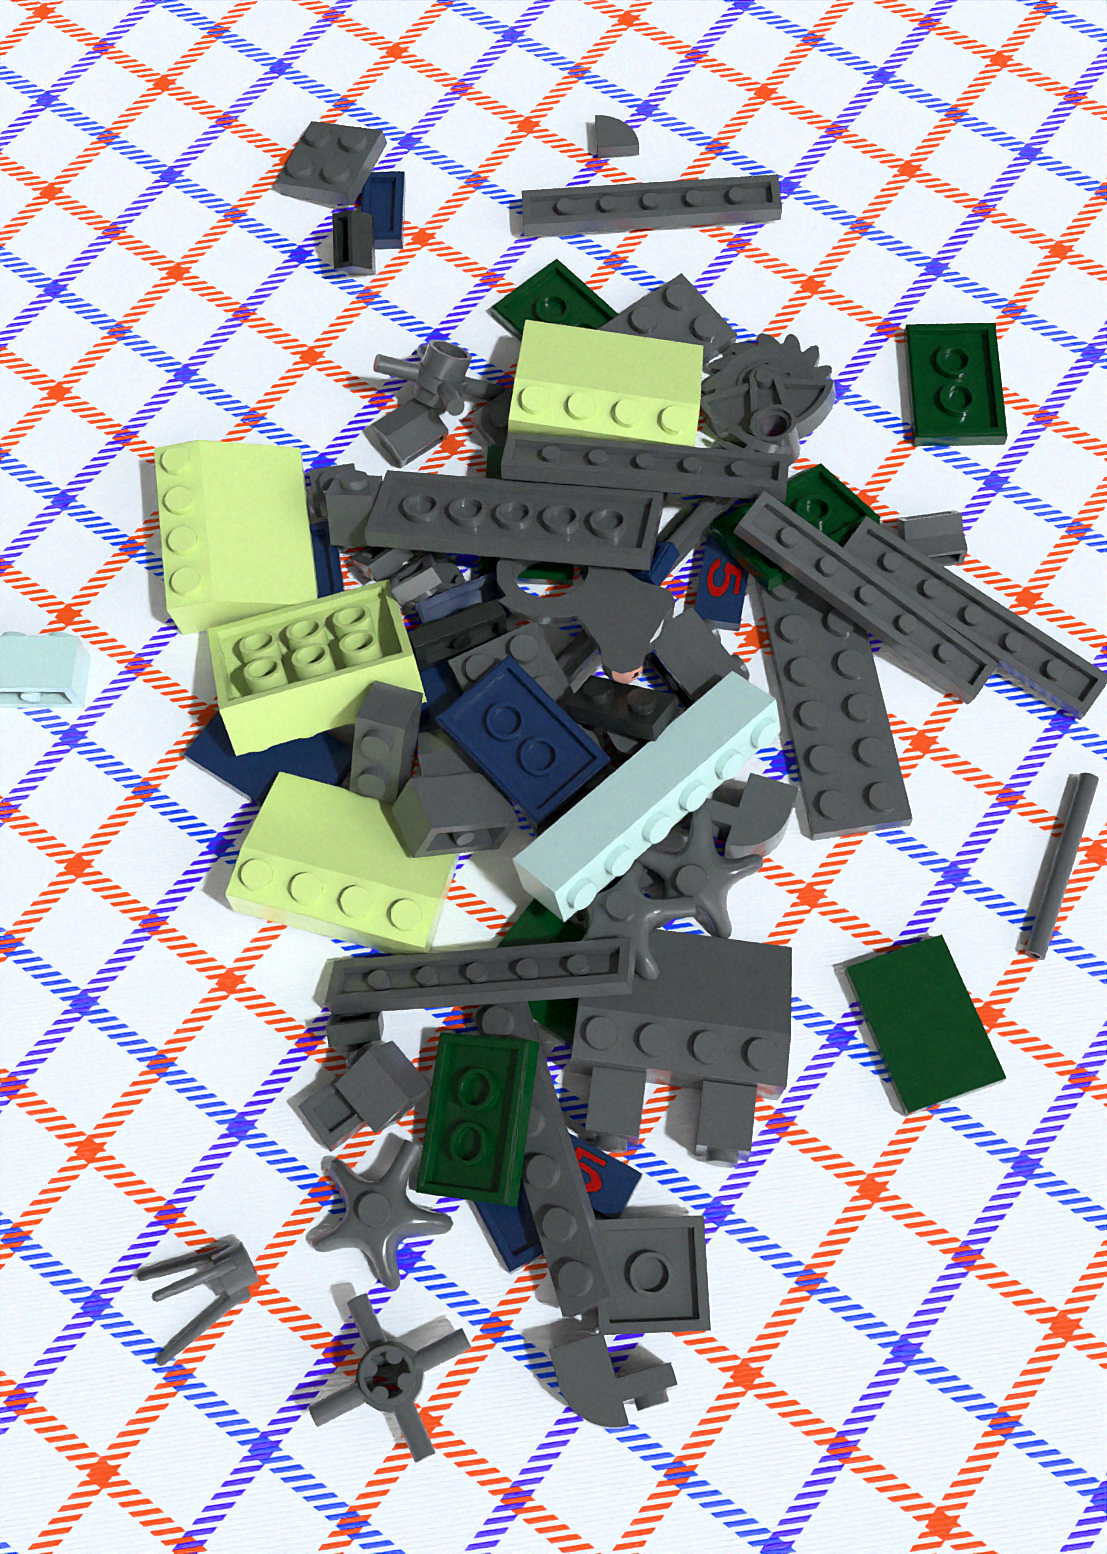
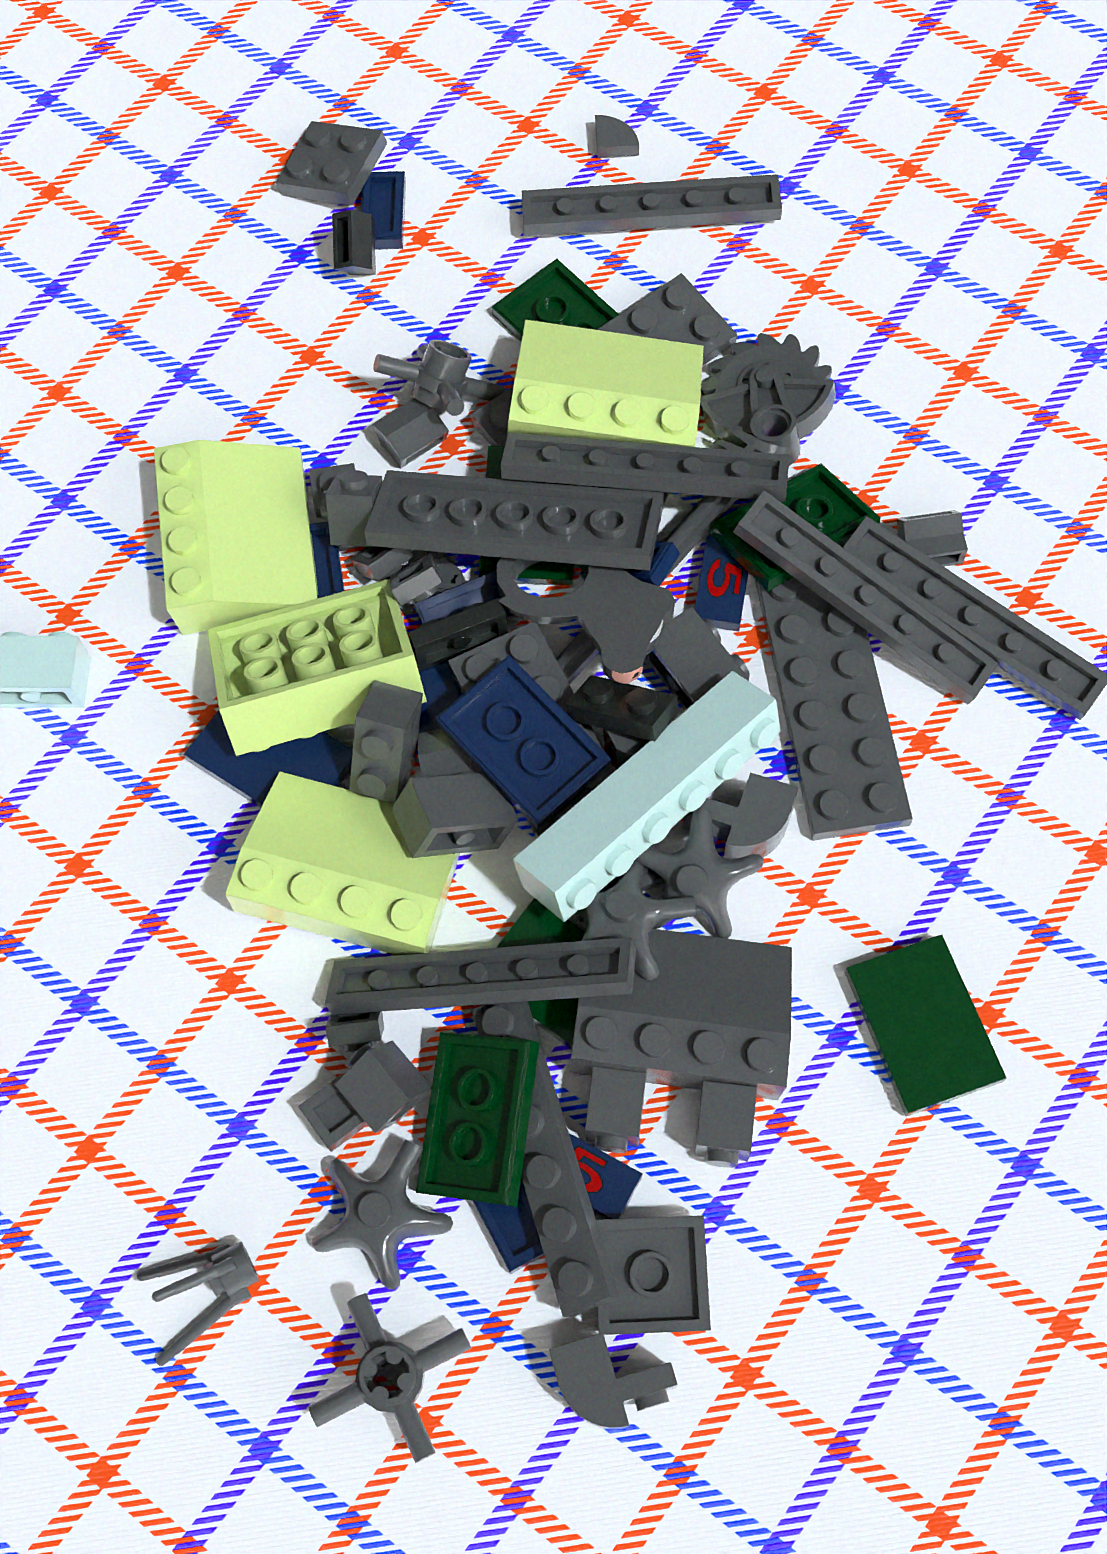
(955, 384): dark green tile -> none
(1061, 866): dark grey piece -> none

